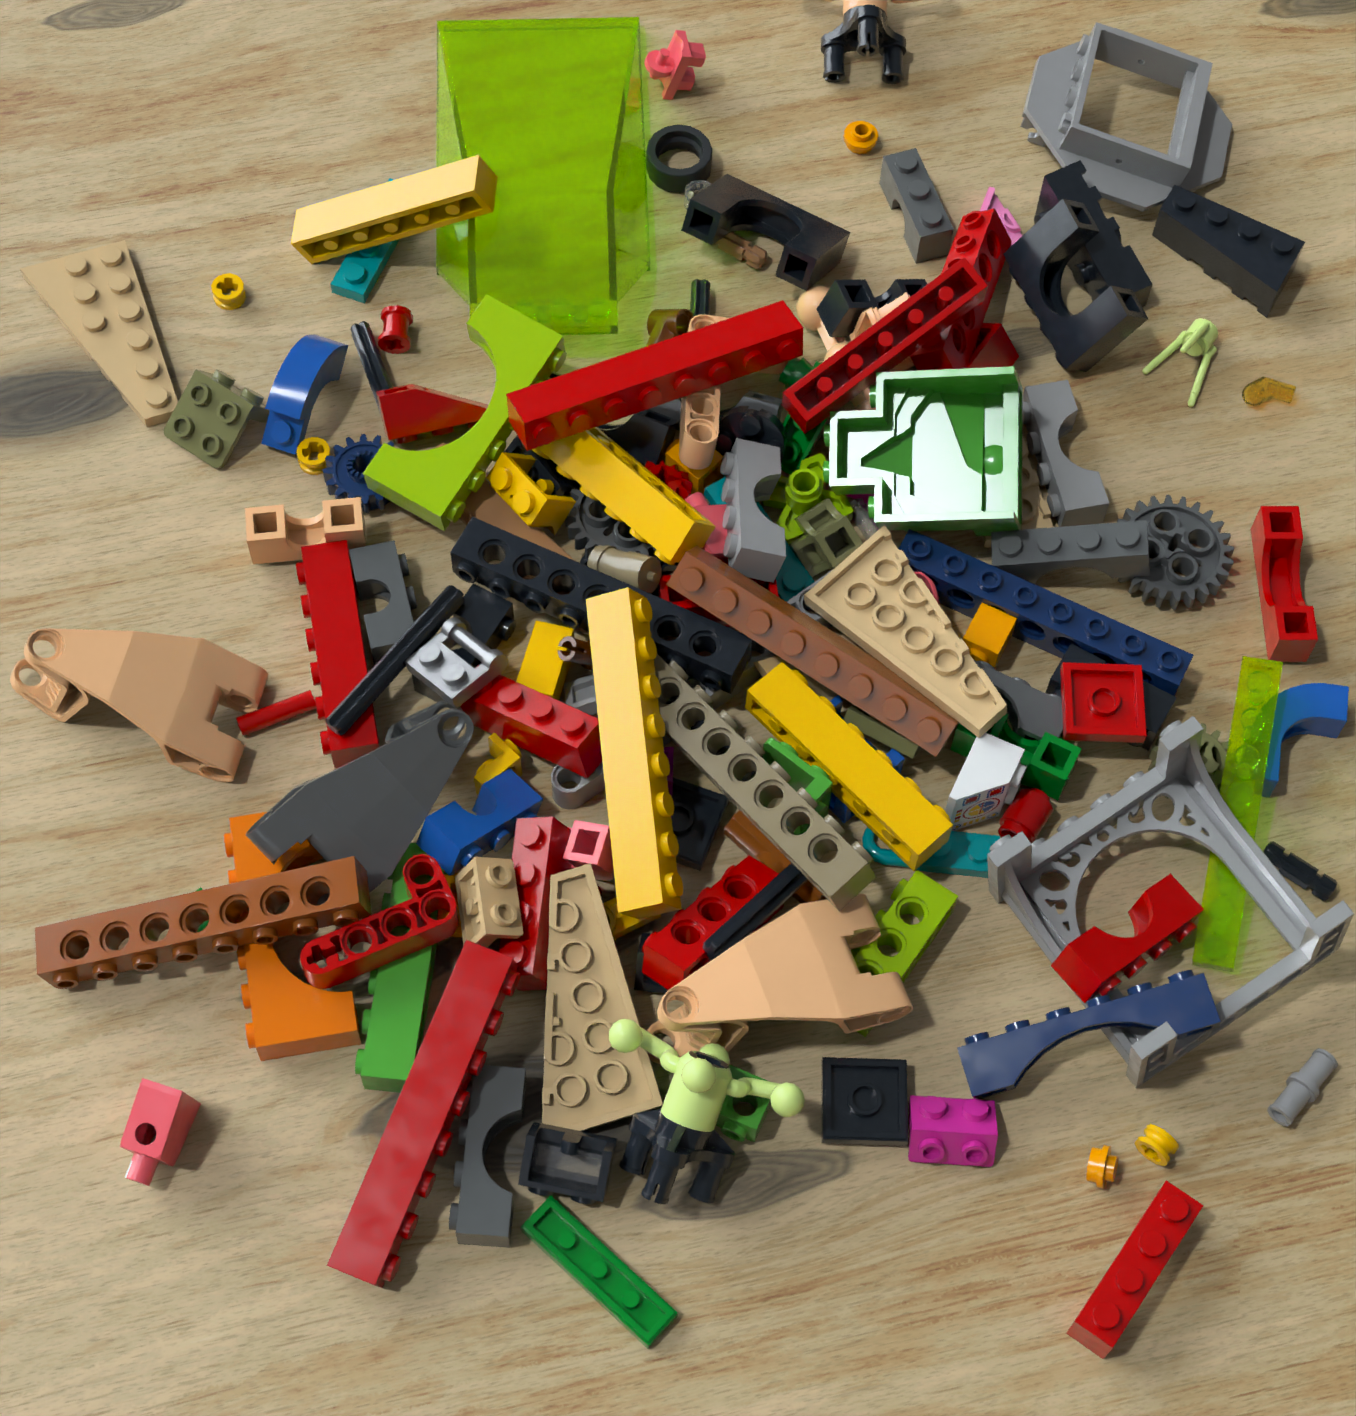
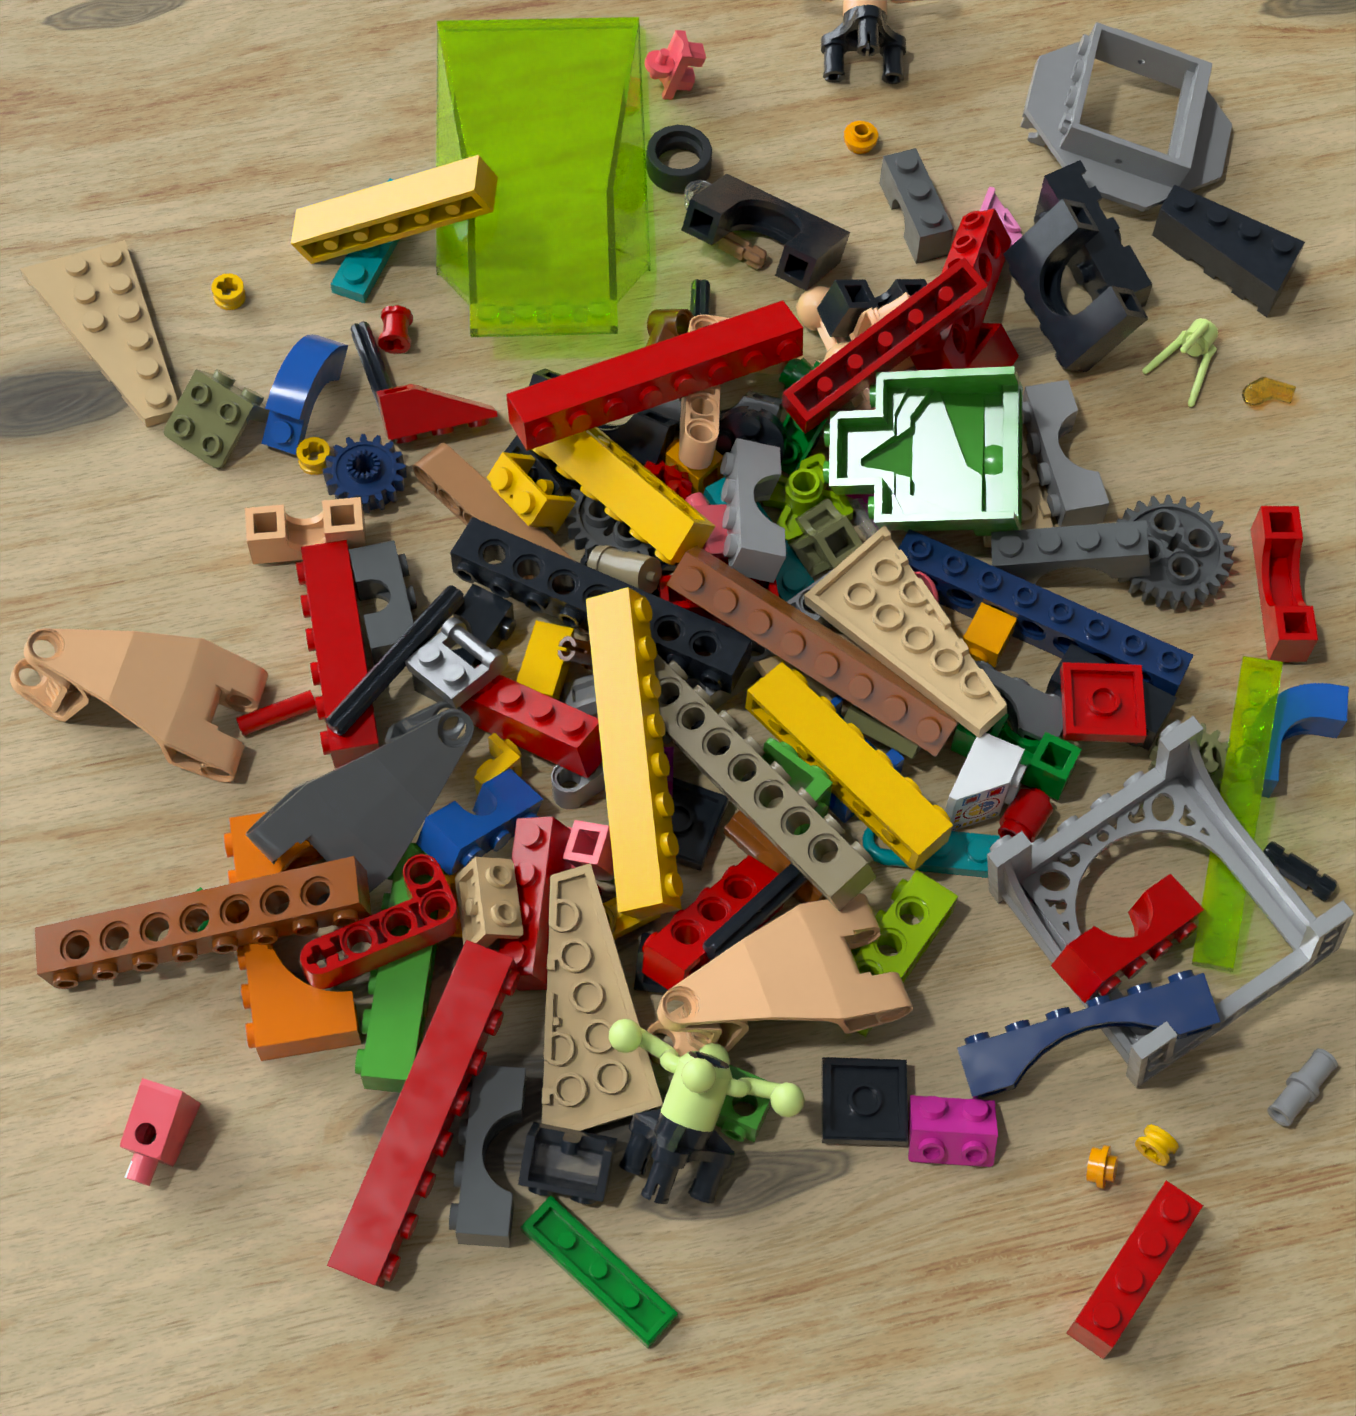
(440, 479): lime arch -> none

